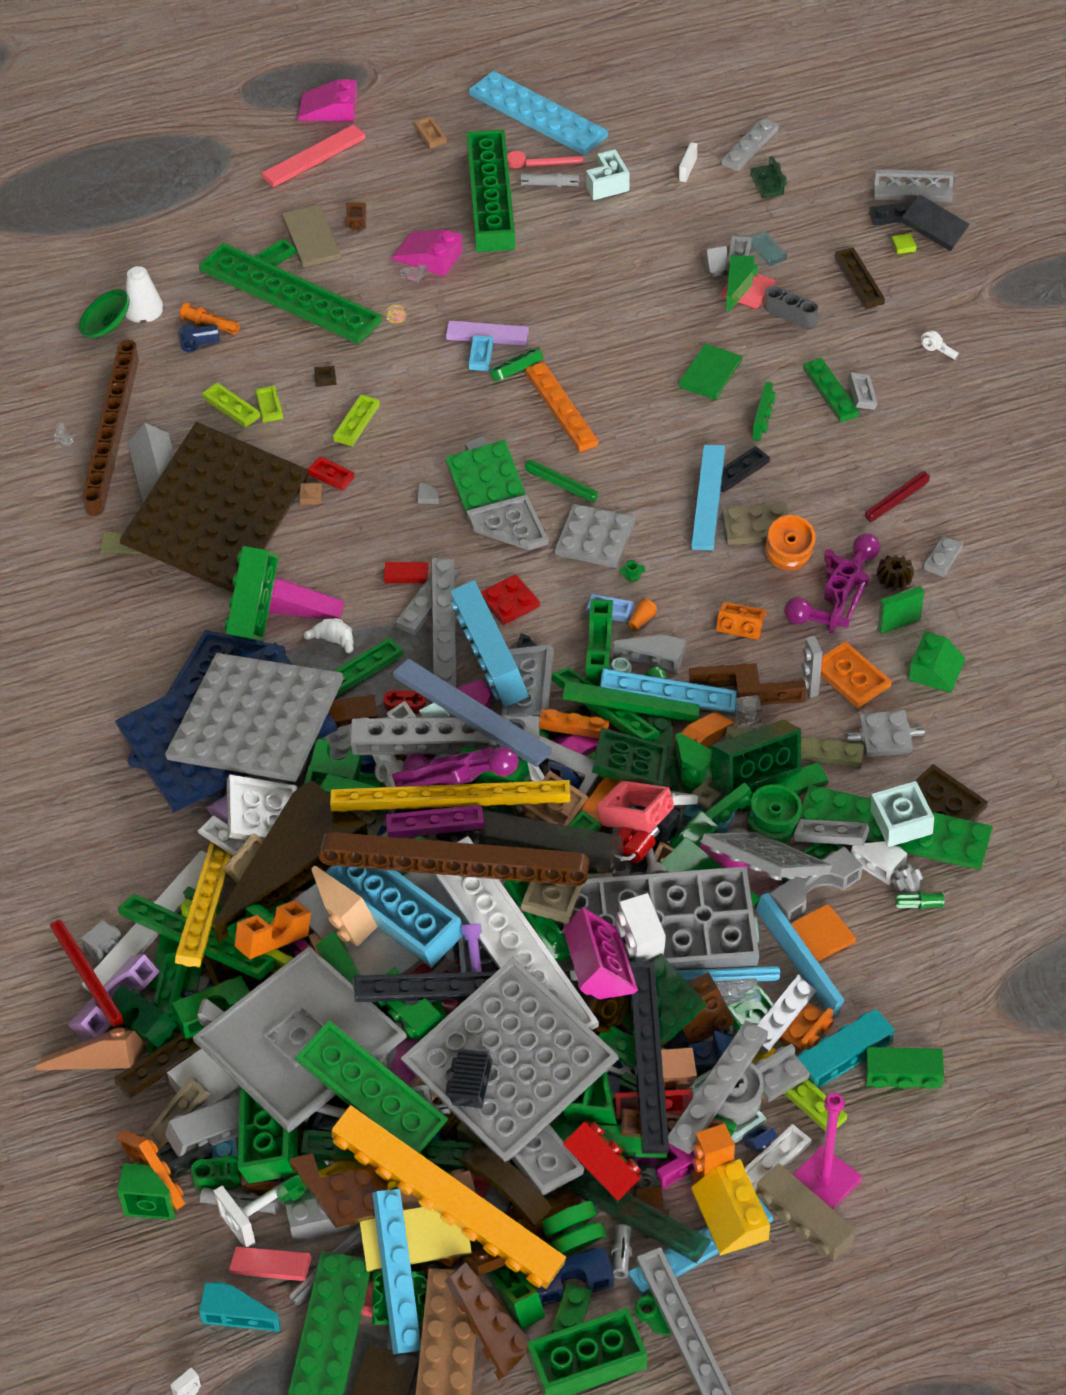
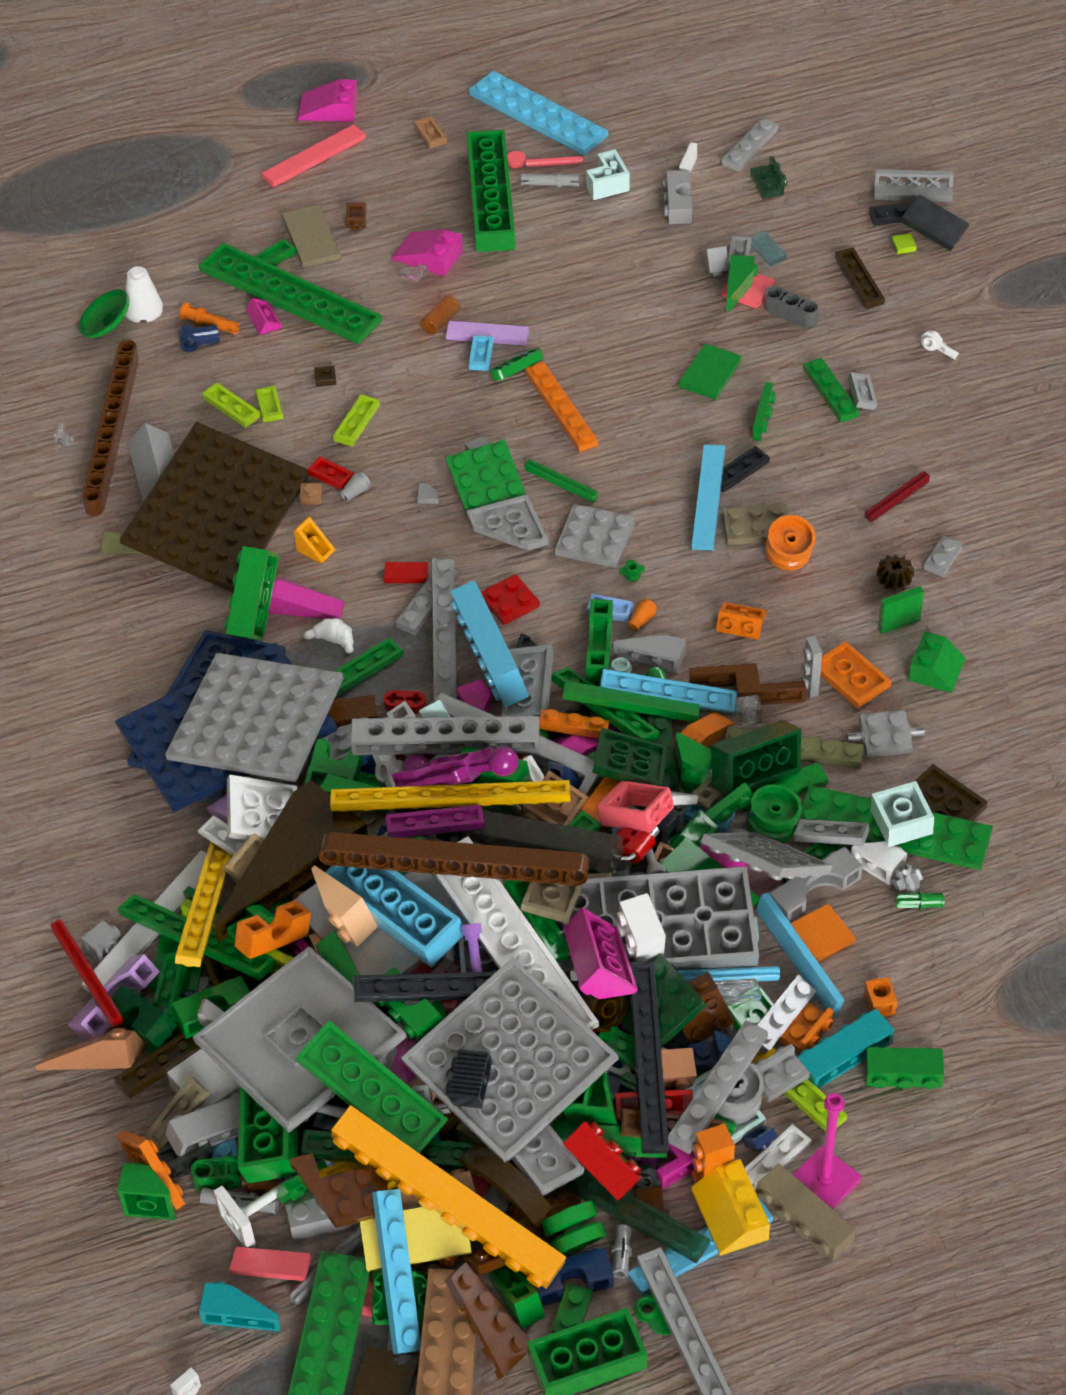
(263, 316): none -> dark pink slope
(312, 542): none -> light orange slope
(356, 485): none -> light grey cone
(396, 314): clear tile -> none
(440, 315): none -> clear orange pin
(472, 712): sand blue tile -> none
(677, 197): none -> light grey arch
(843, 578): magenta piece -> none
(880, 986): none -> orange brick

